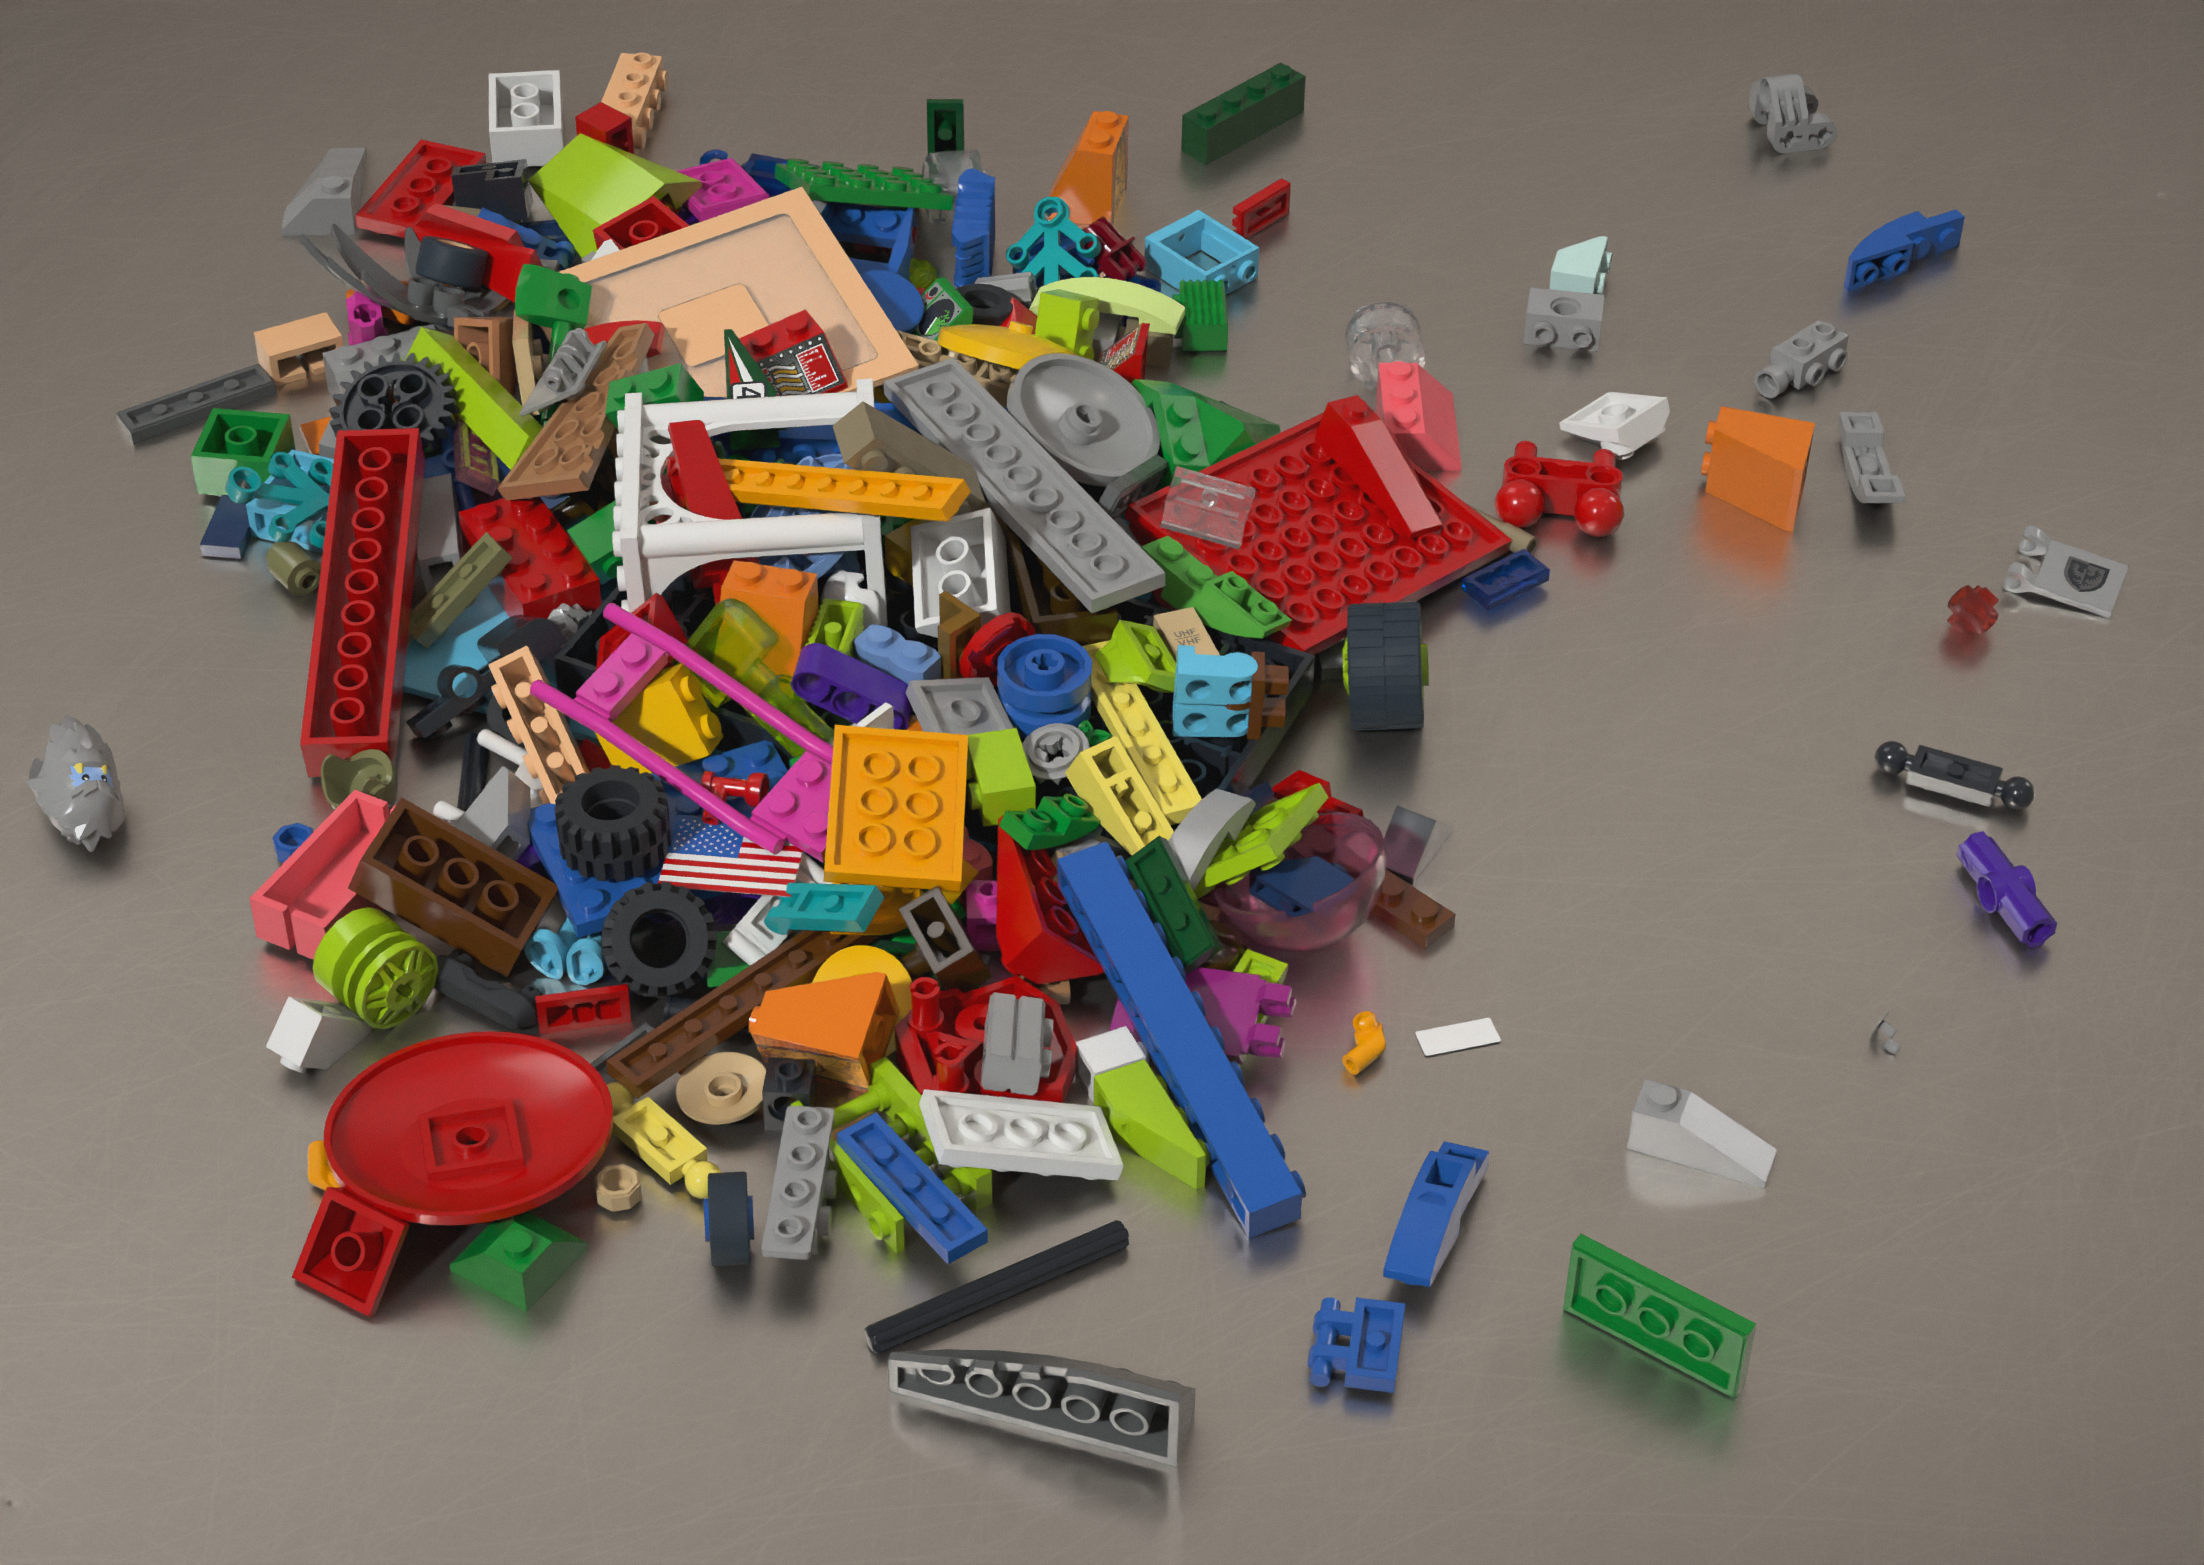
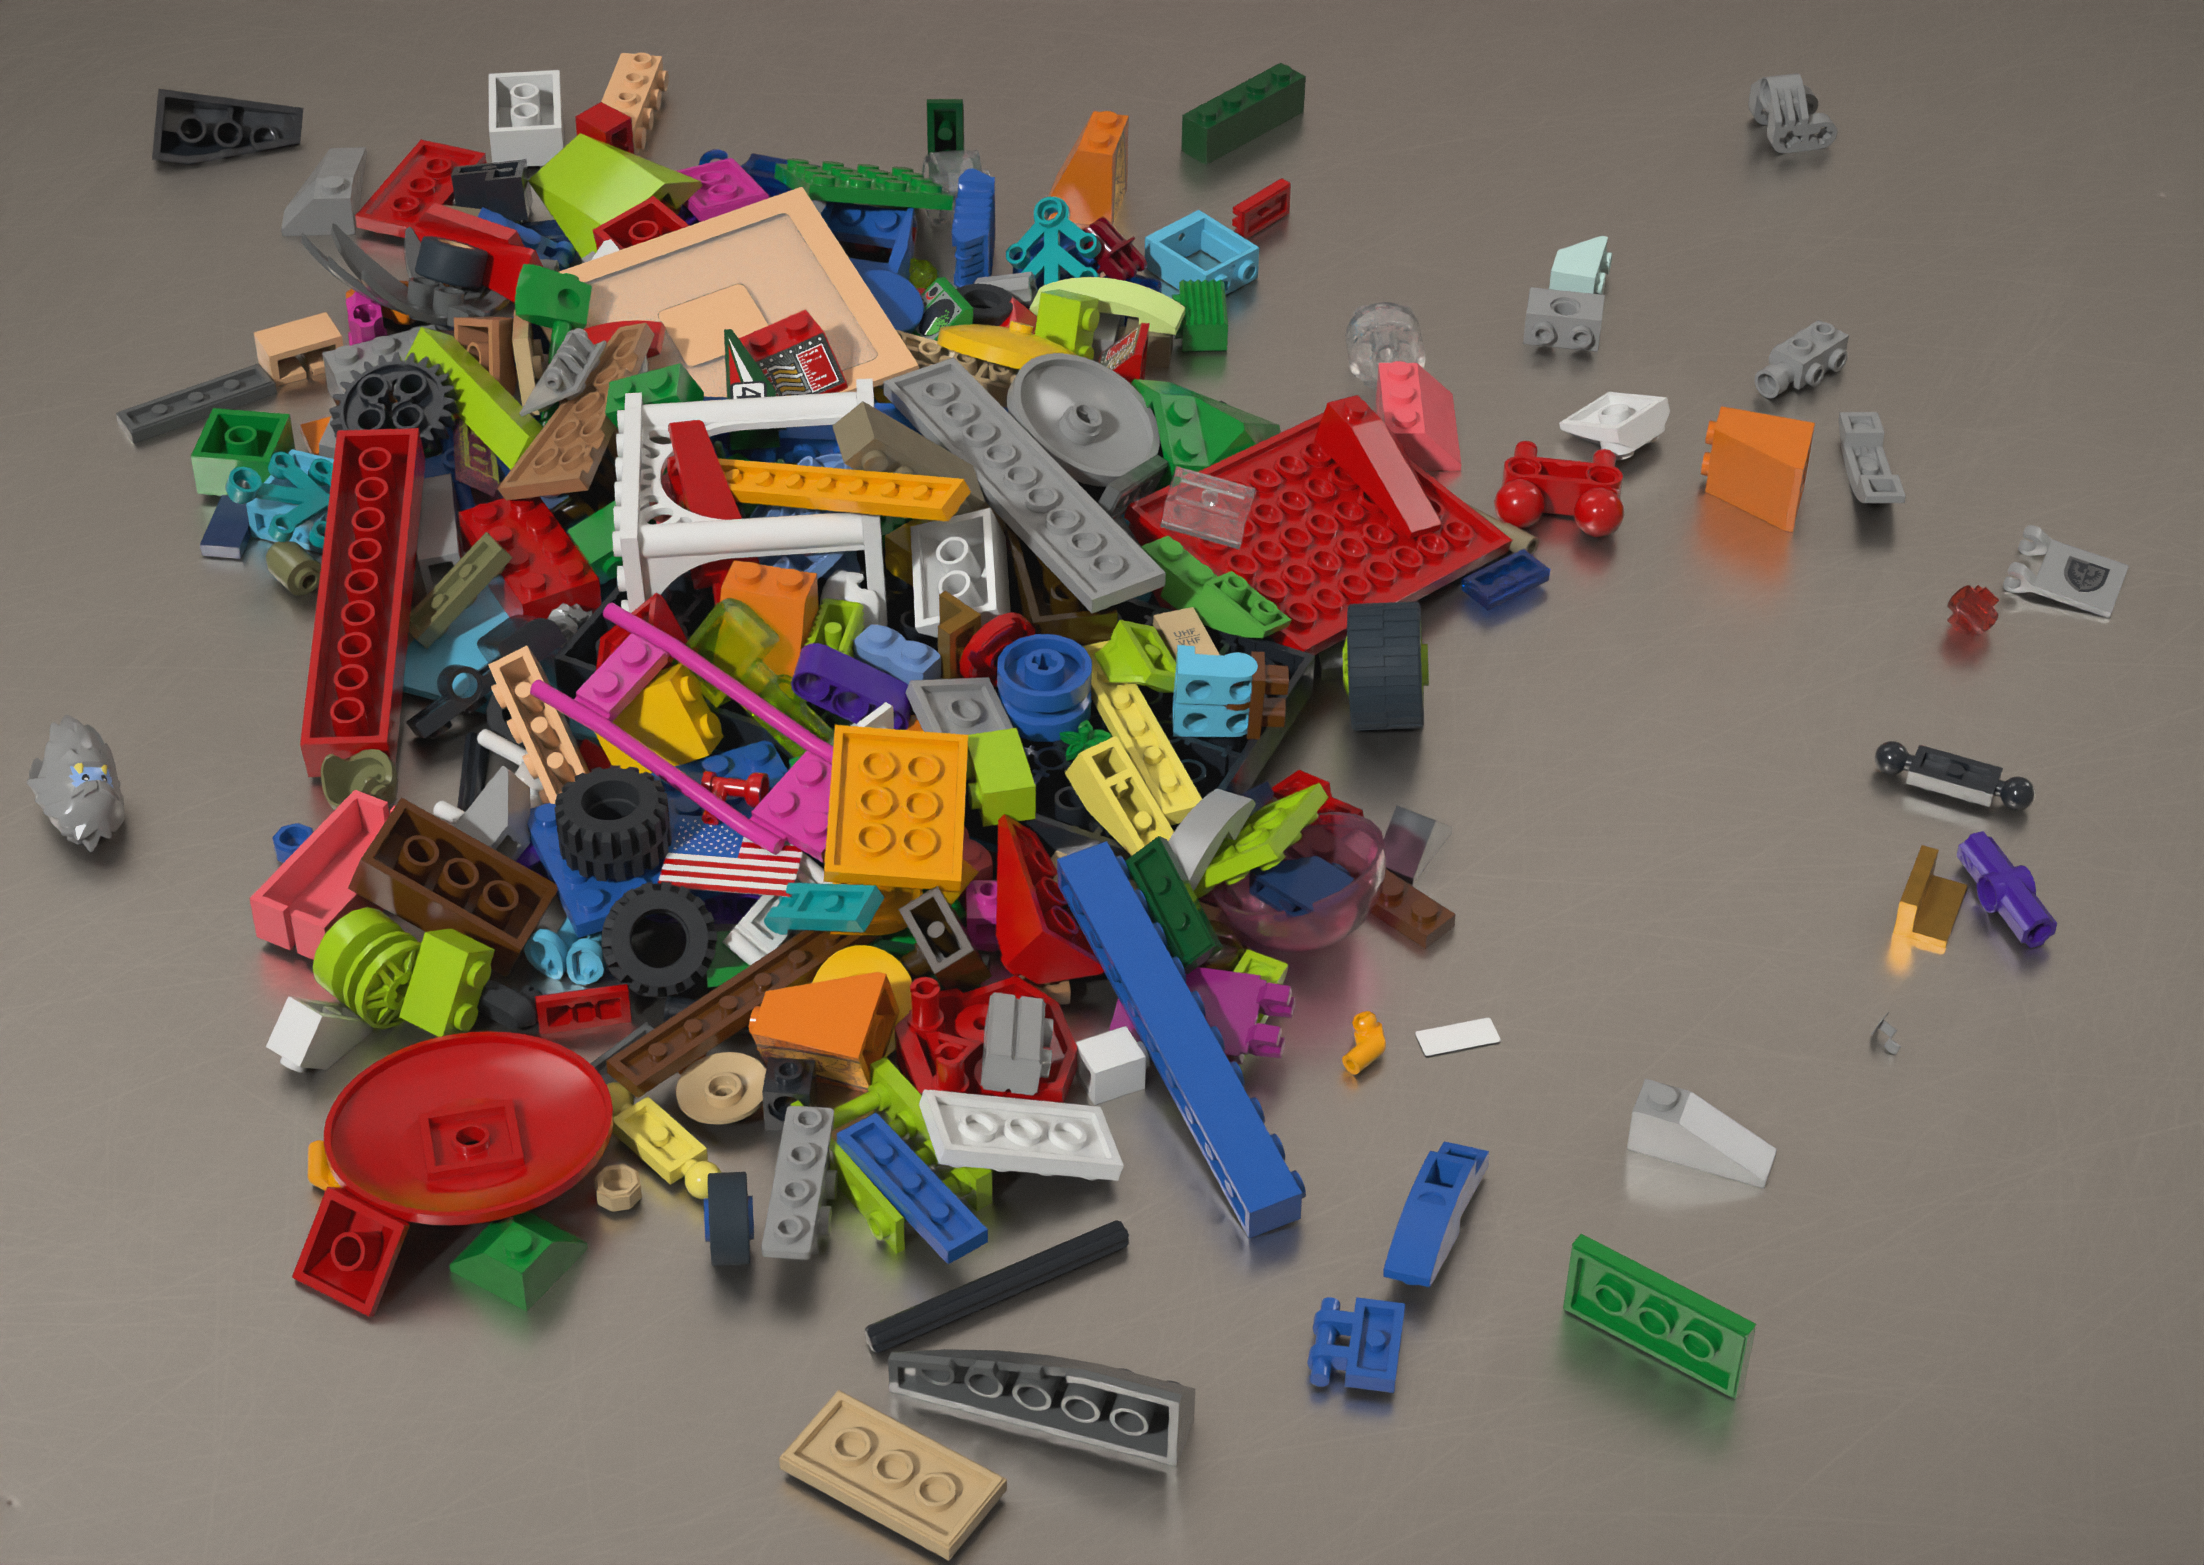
(210, 128): none -> black wedge
(447, 983): none -> lime brick
(893, 1474): none -> tan plate
(1049, 740): light grey gear -> none
(1052, 824): green slope -> none
(1149, 1123): lime slope -> none
(1896, 244): blue slope -> none
(1929, 902): none -> pearl gold panel

